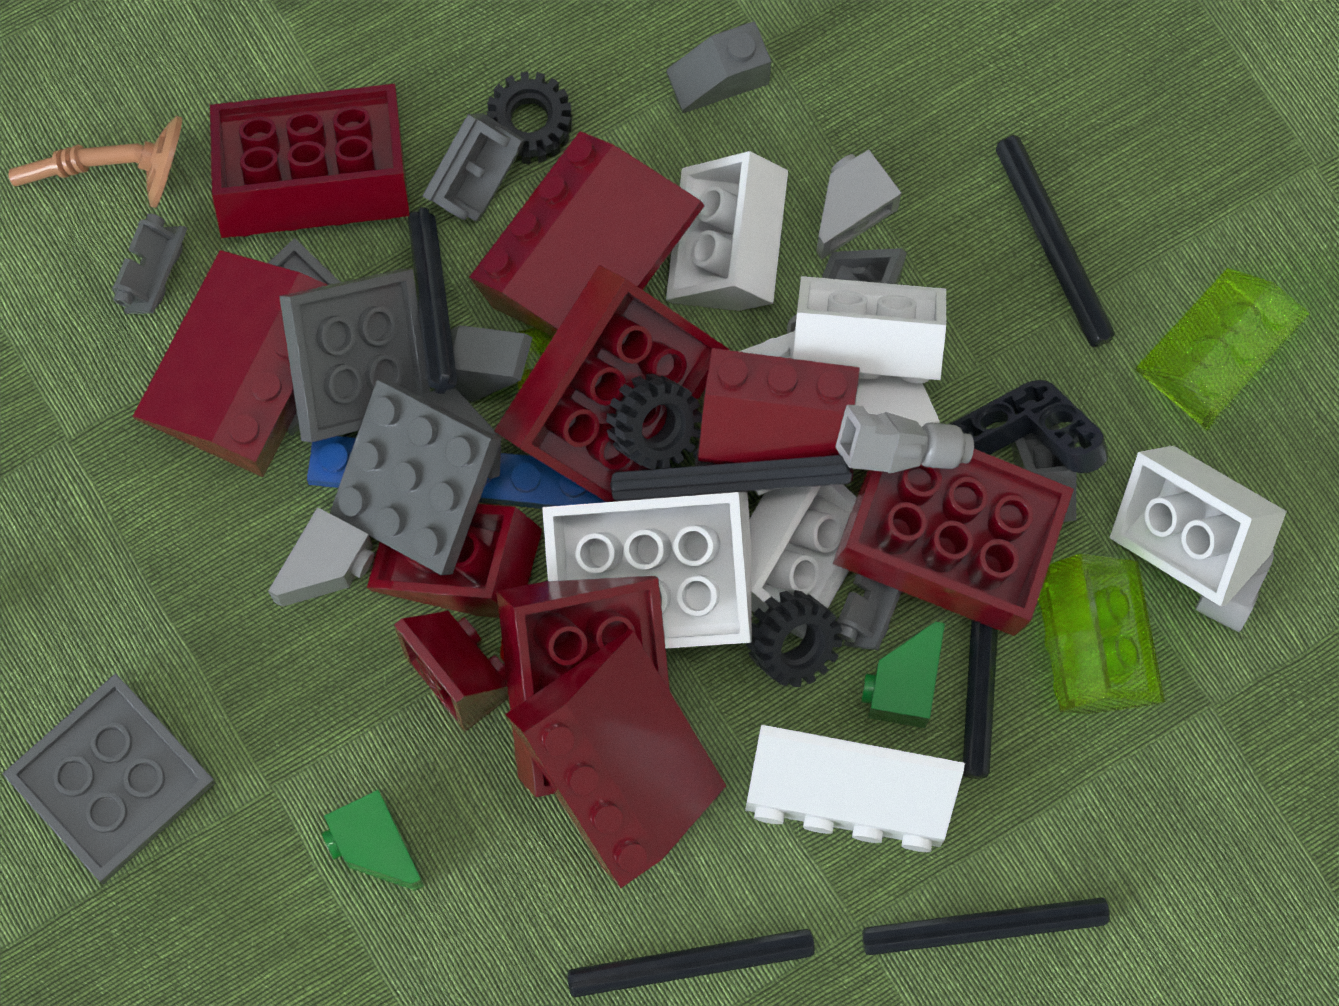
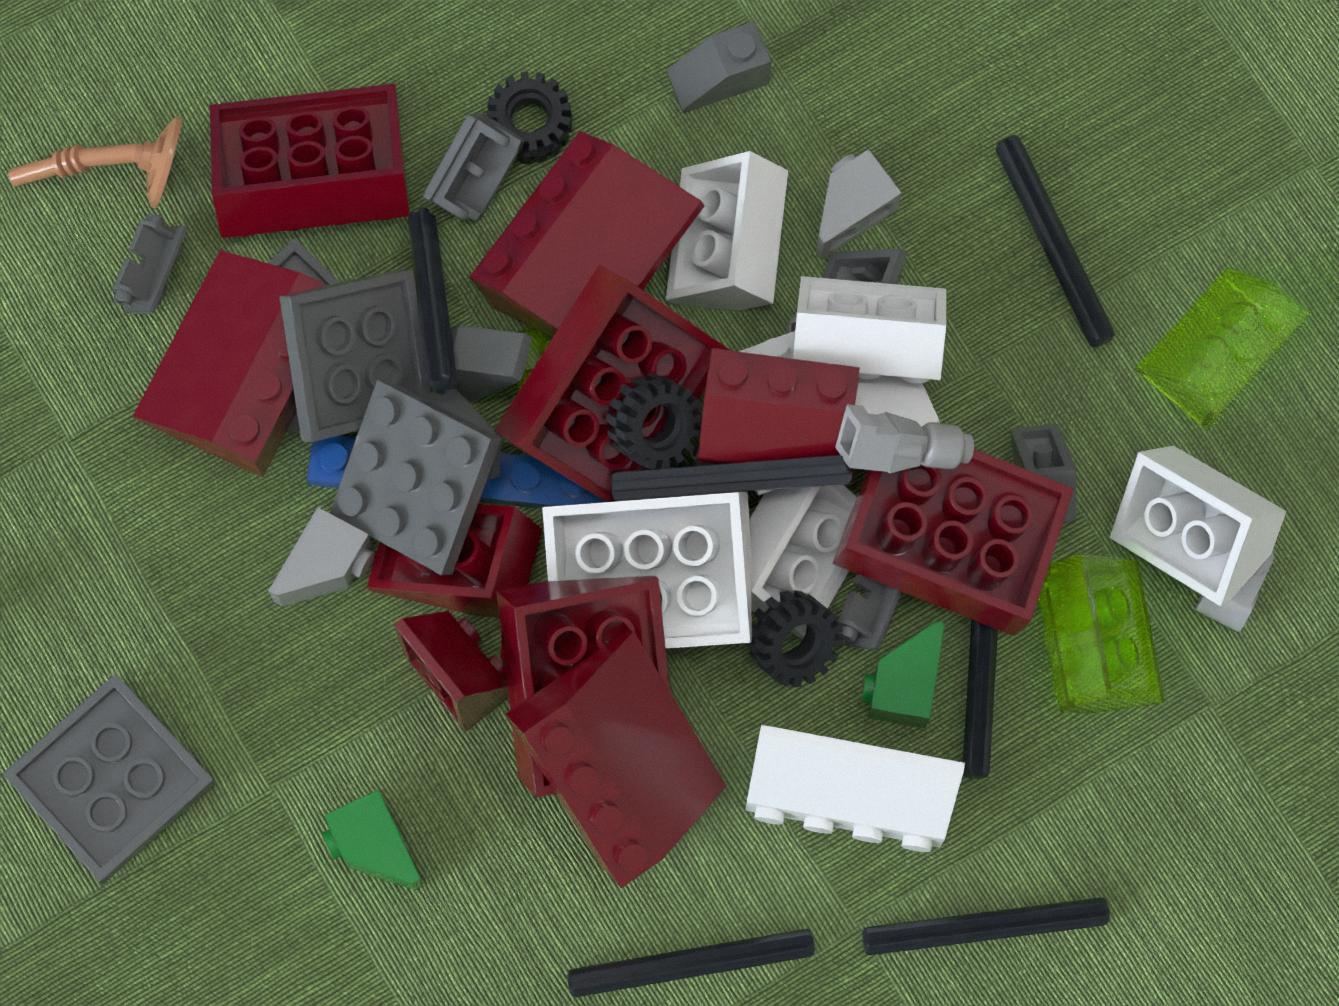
(1036, 409): black beam -> none

